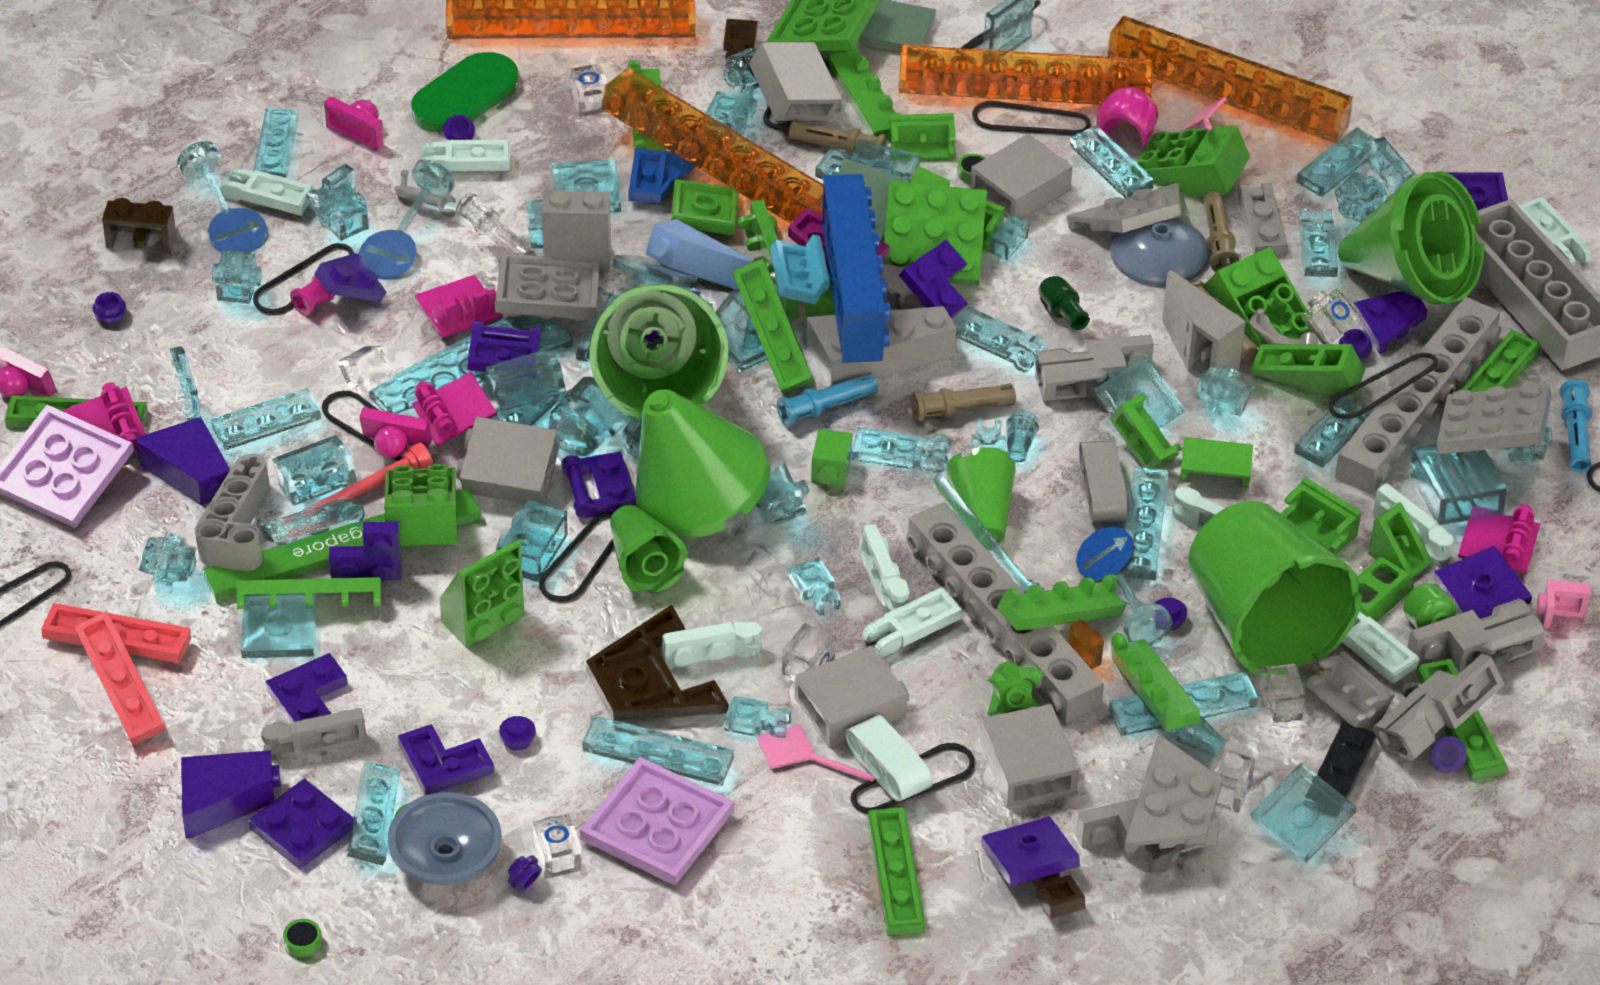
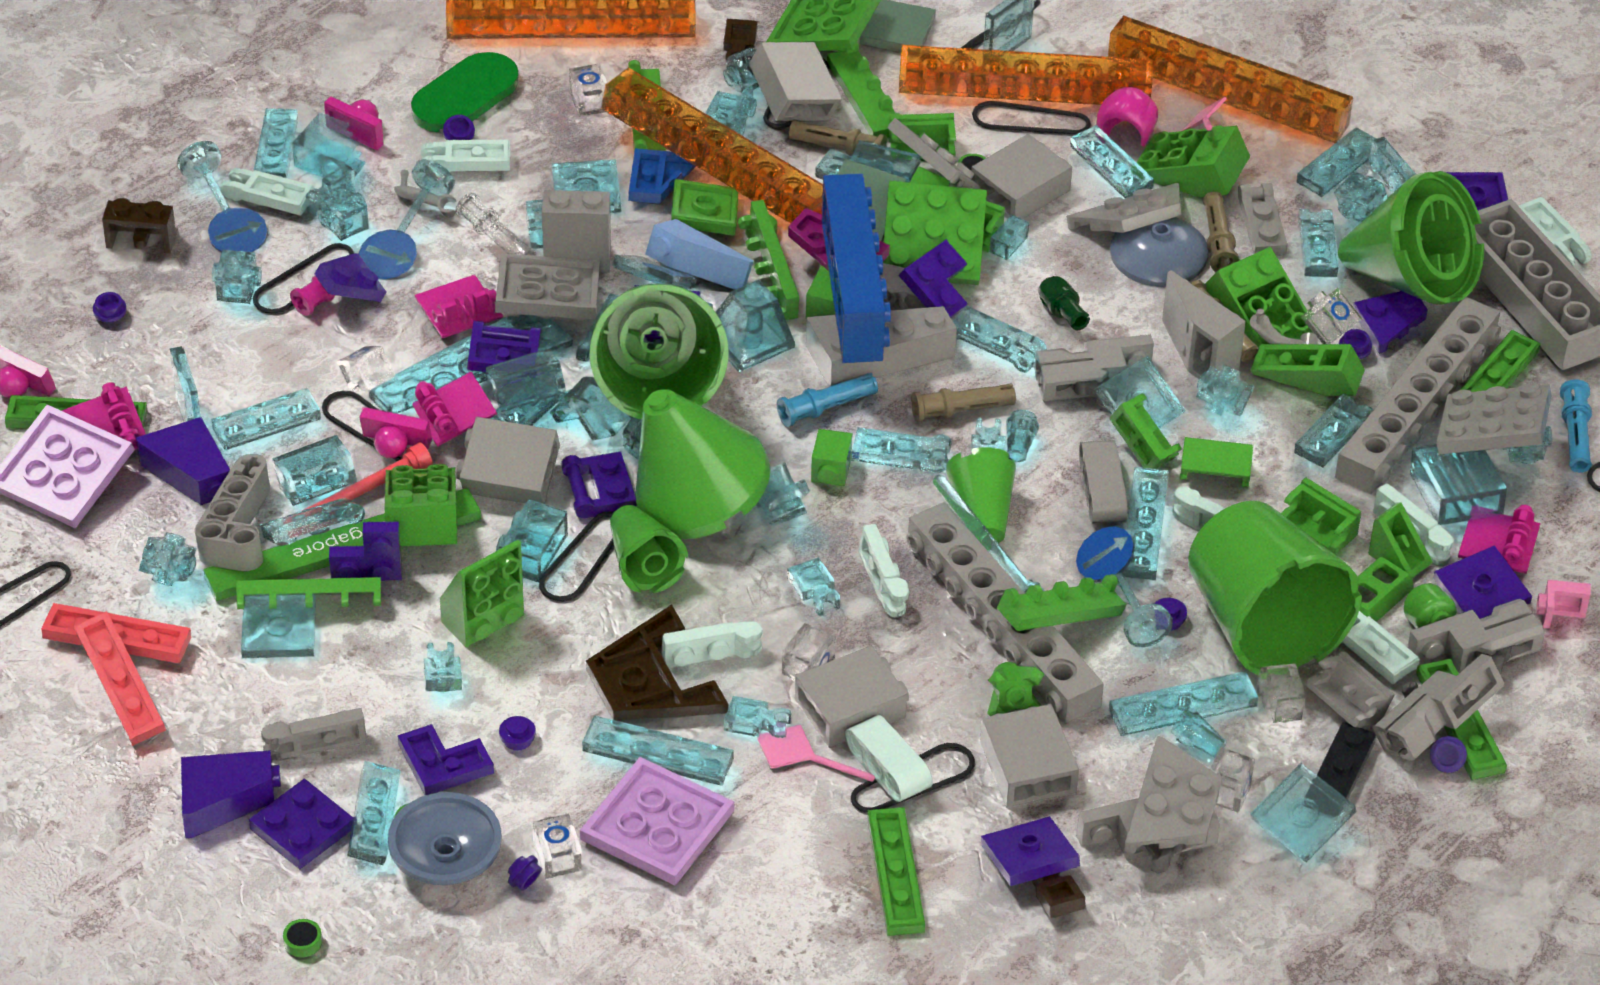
(300, 689): dark purple plate -> none
(325, 147): none -> clear light blue piece
(442, 669): none -> clear light blue plate
(575, 434): clear light blue hat -> none
(773, 326): bright green hinge -> none
(800, 270): medium azure bracket -> none
(912, 621): light aqua hinge -> none
(940, 159): none -> light grey wing
(1086, 643): clear orange plate -> none
(1154, 683): bright green hinge -> none
(1377, 376): black piece -> none

